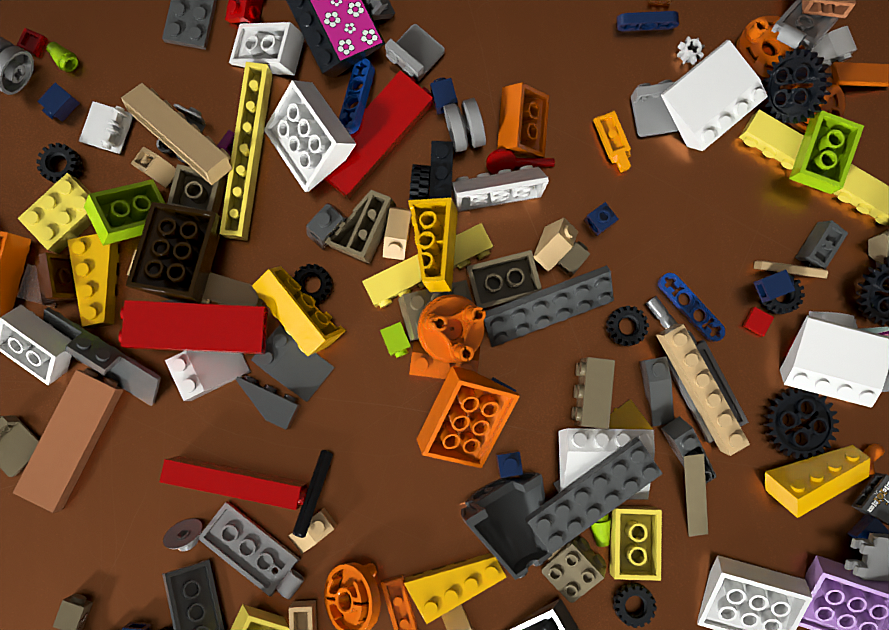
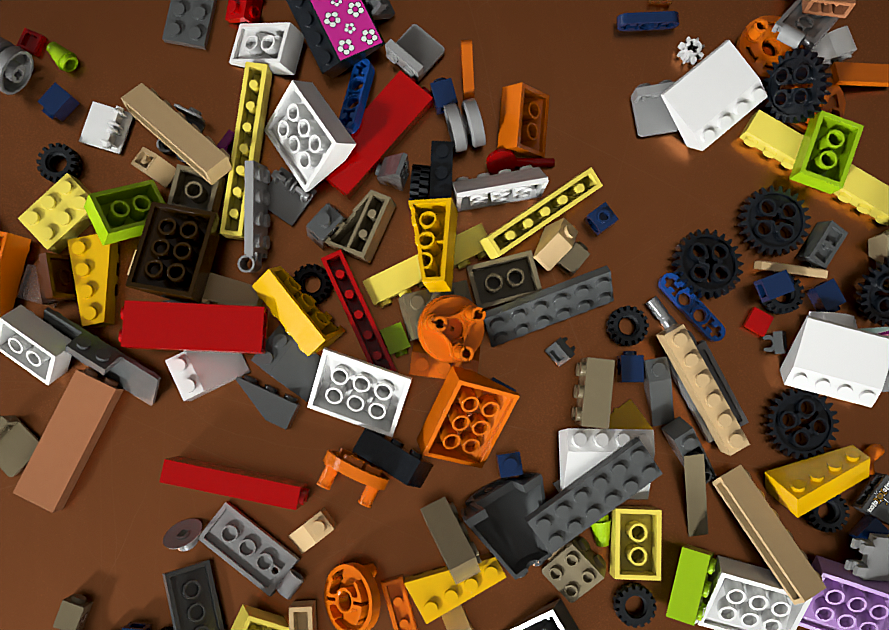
(255, 216): none -> light grey hinge
(287, 196): none -> light grey hinge
(313, 493): black axle -> none
(356, 469): none -> orange piece
(357, 310): none -> red brick
(359, 392): none -> white slope
(393, 458): none -> black wedge
(394, 171): none -> dark grey slope
(397, 233): tan slope -> none
(452, 539): none -> dark tan brick
(467, 69): none -> orange beam
(540, 213): none -> light yellow brick
(560, 351): none -> dark grey tile
(614, 139): light orange hinge -> none
(630, 367): none -> dark blue brick
(691, 585): none -> lime brick
(707, 264): none -> black gear
(769, 535): none -> tan brick
(772, 240): none -> black gear
(779, 342): none -> dark grey tile
(826, 296): none -> dark blue brick
(835, 521): none -> black tyre

